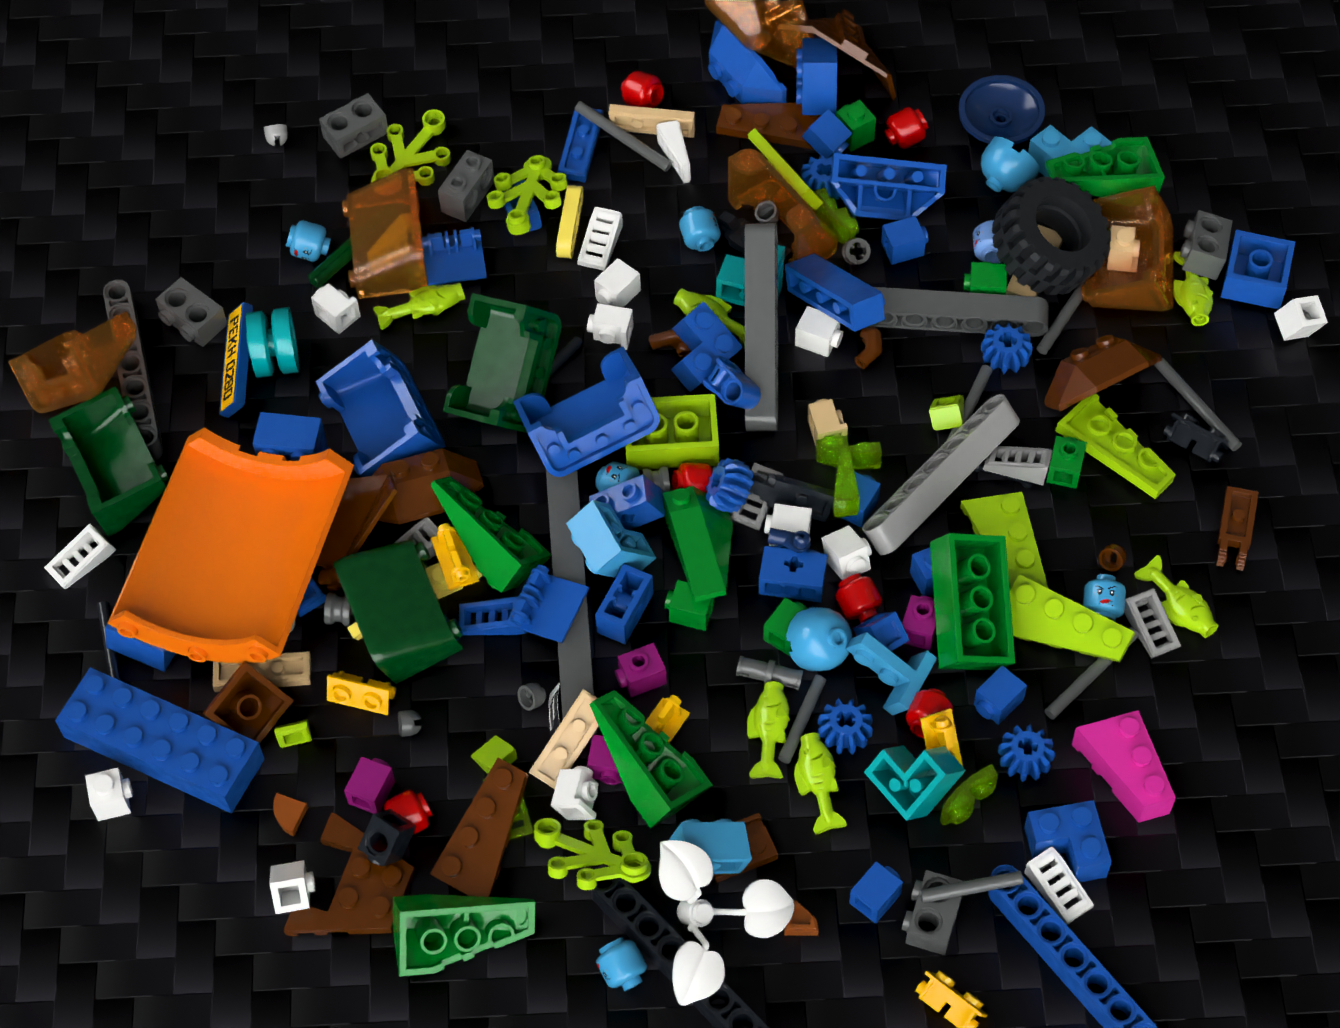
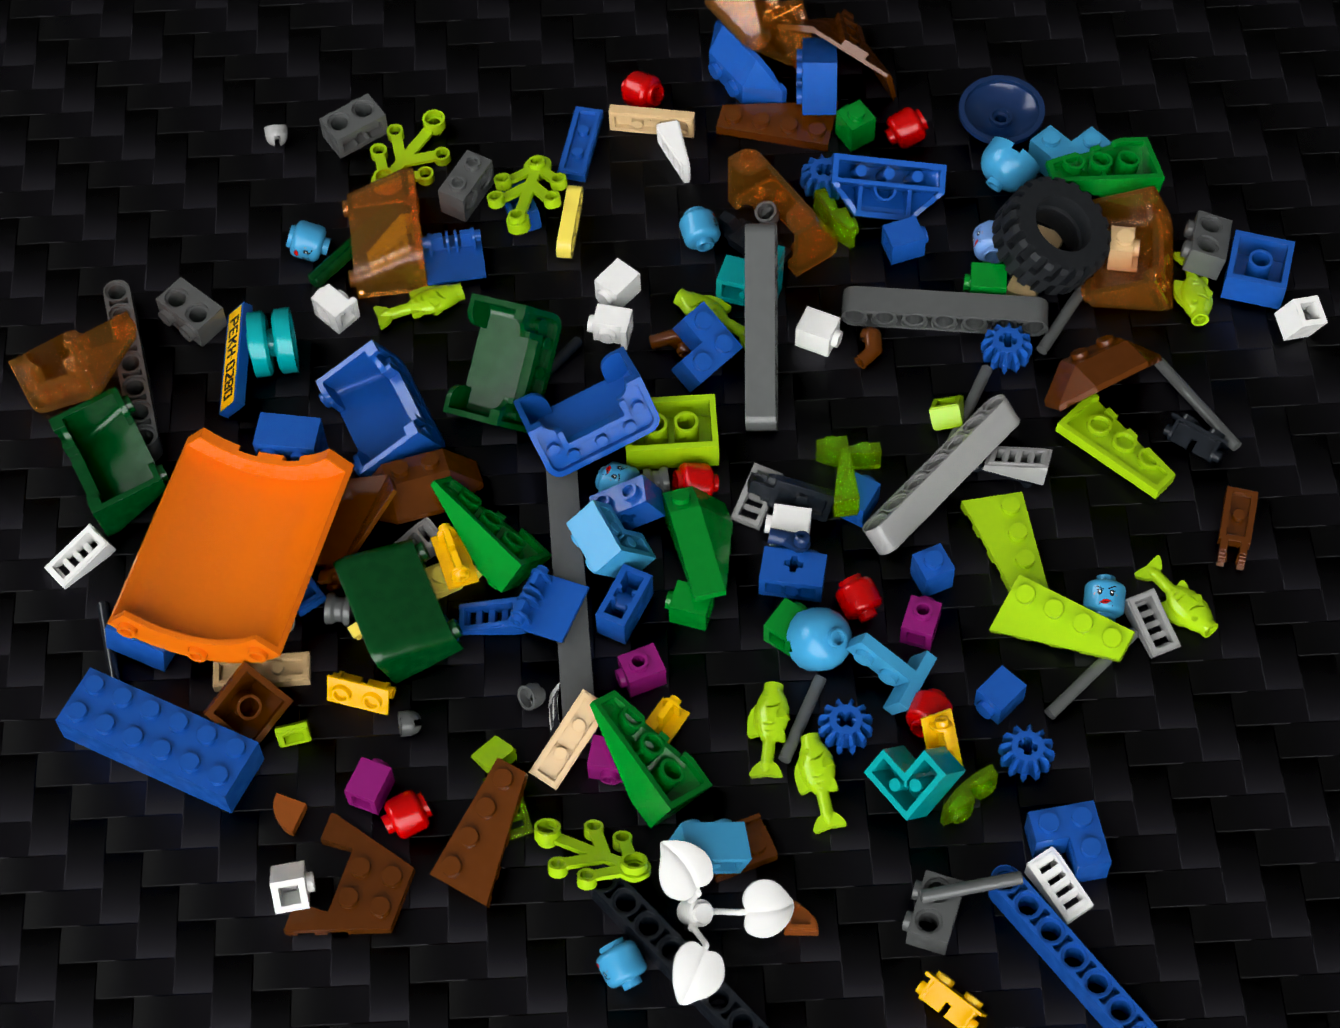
(109, 794): white brick -> none
(396, 830): black brick -> none
(448, 928): green wedge -> none
(575, 794): white brick -> none
(603, 221): white slope -> none
(623, 136): dark grey bar -> none
(729, 485): blue gear -> none
(732, 385): blue piece -> none
(769, 672): dark grey pin -> none
(785, 169): lime tile -> none
(825, 420): tan brick -> none
(827, 135): blue brick -> none
(835, 292): blue brick -> none
(847, 552): white brick -> none
(851, 259): dark grey bush -> none
(876, 891): blue brick -> none
(885, 629): blue brick -> none
(972, 602): green brick -> none
(1066, 462): green brick -> none
(1107, 554): reddish brown hinge -> none
(1128, 763): dark pink wedge -> none

